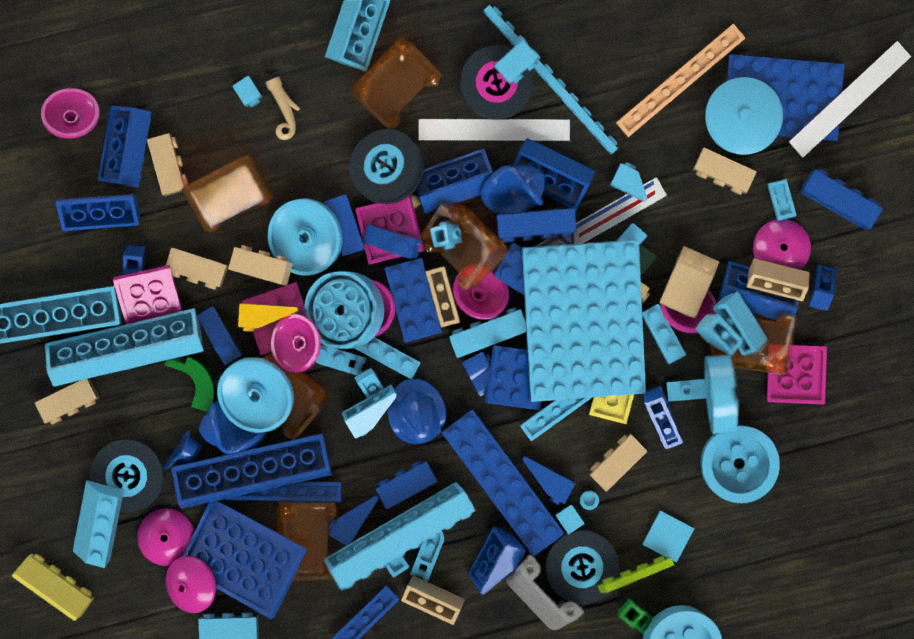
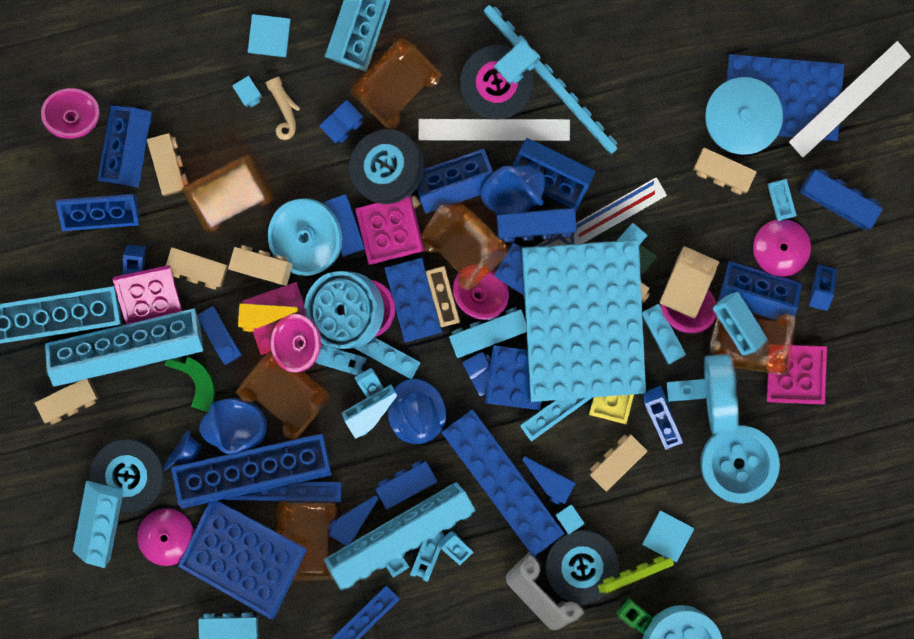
(53, 586): light yellow slope -> none
(197, 582): dark pink dish -> none
(255, 395): medium azure dish -> none
(269, 35): none -> medium azure tile
(341, 122): none -> blue brick
(392, 241): blue slope -> none
(433, 600): tan brick -> none
(446, 235): medium azure brick -> none
(455, 547): none -> medium azure slope
(496, 559): blue slope -> none
(589, 500): medium azure tile -> none
(629, 181): medium azure slope -> none
(680, 80): light nougat tile -> none
(719, 334): medium azure slope -> none
(778, 279): tan brick -> none

